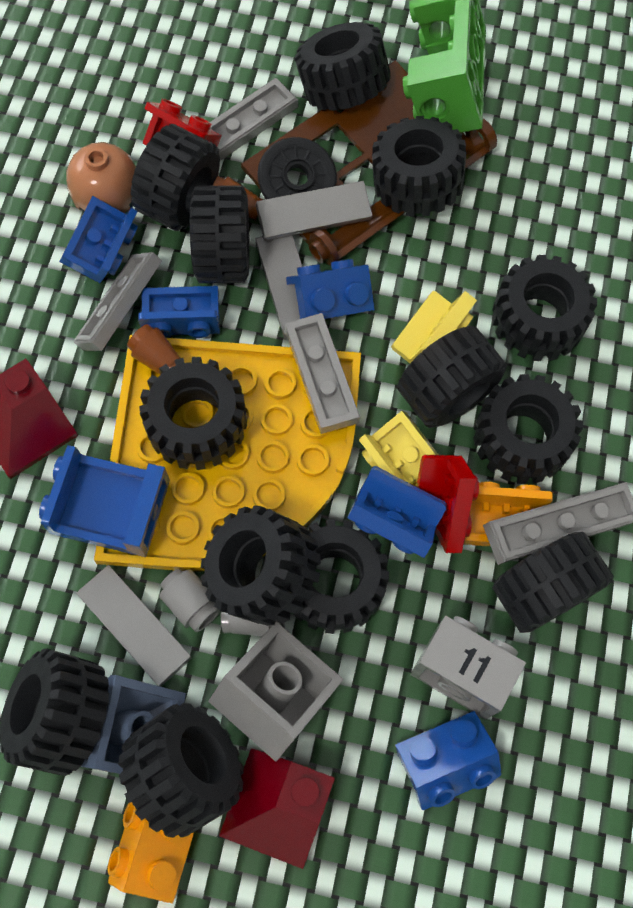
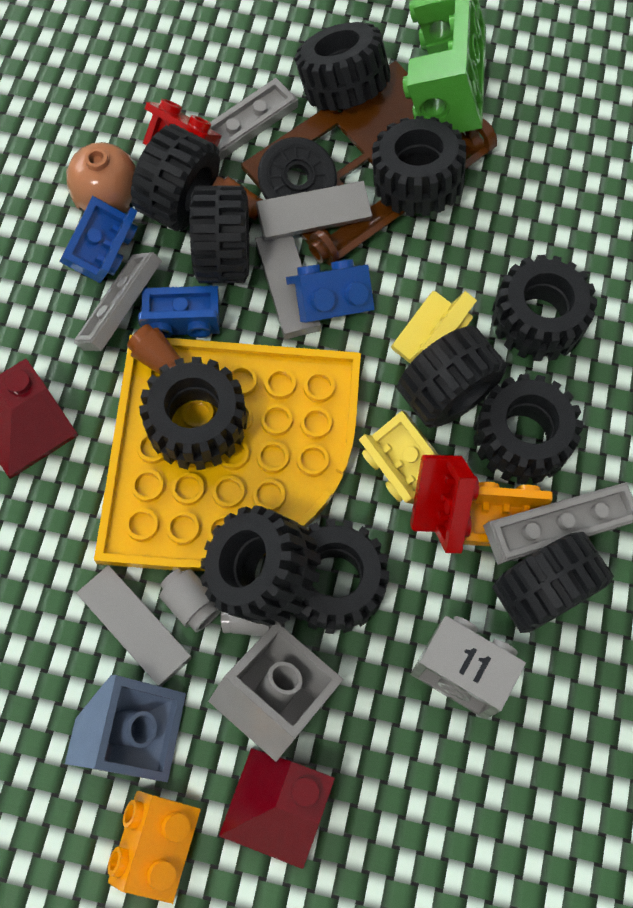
(54, 713): black tyre -> none
(104, 502): blue panel -> none
(181, 770): black tyre -> none
(322, 373): light grey plate -> none
(397, 512): blue bracket -> none
(449, 760): blue bracket -> none

